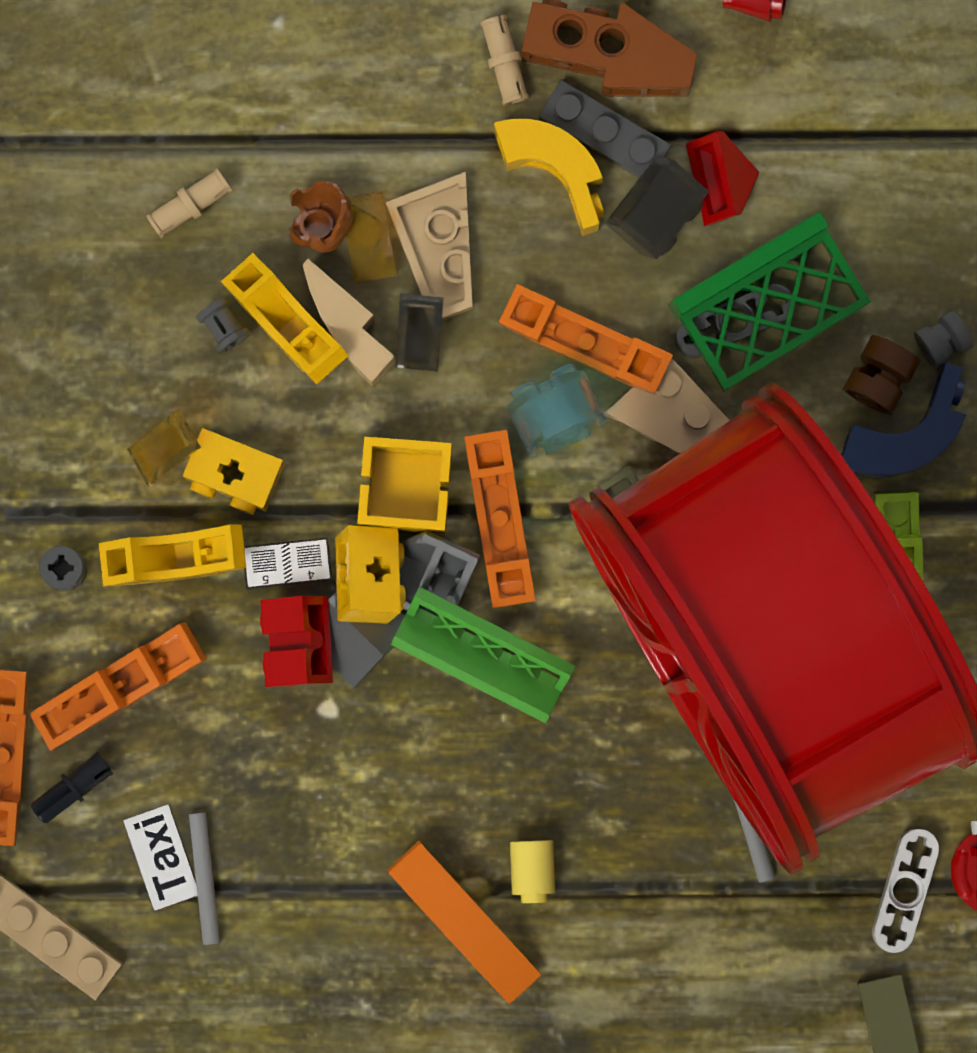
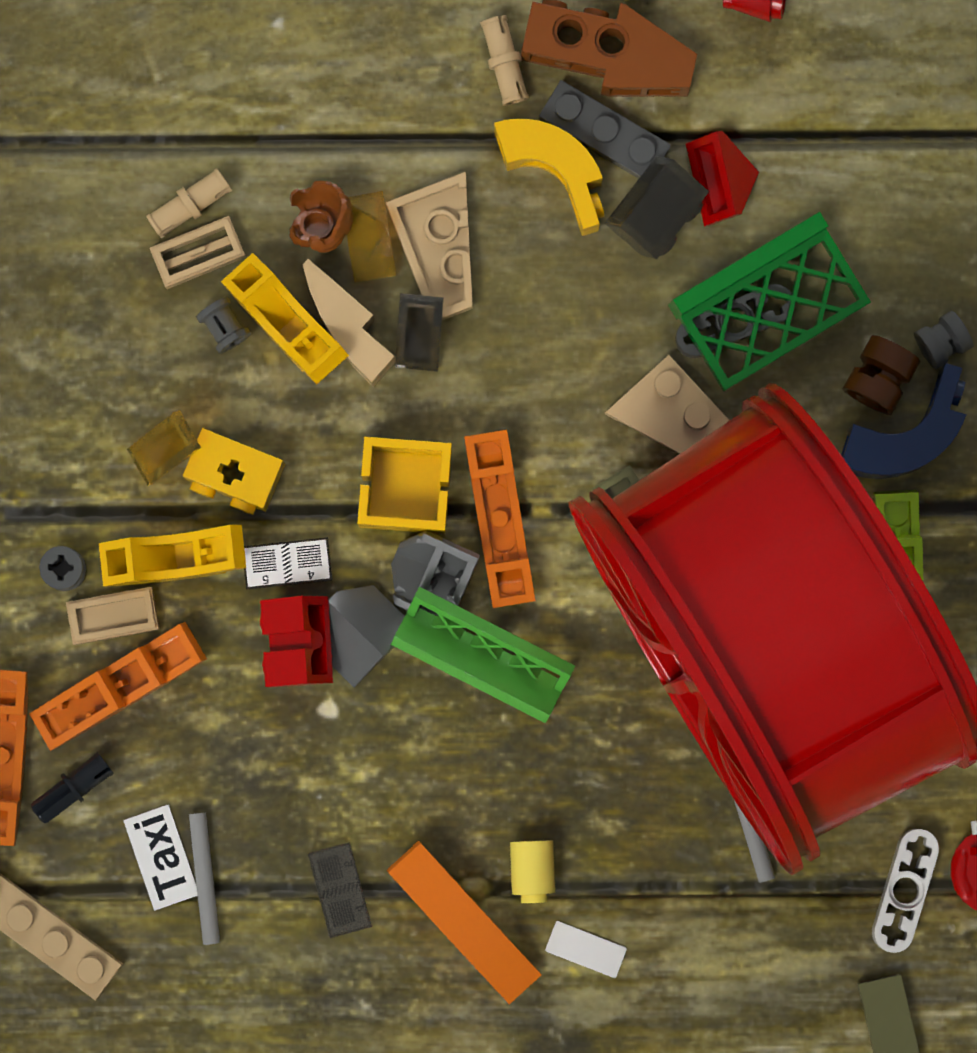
(112, 616): none -> tan tile
(202, 268): none -> tan tile
(340, 890): none -> clear smoke tile
(357, 592): yellow brick -> none
(555, 411): clear light blue brick -> none
(585, 340): orange slope -> none
(586, 949): none -> white sticker

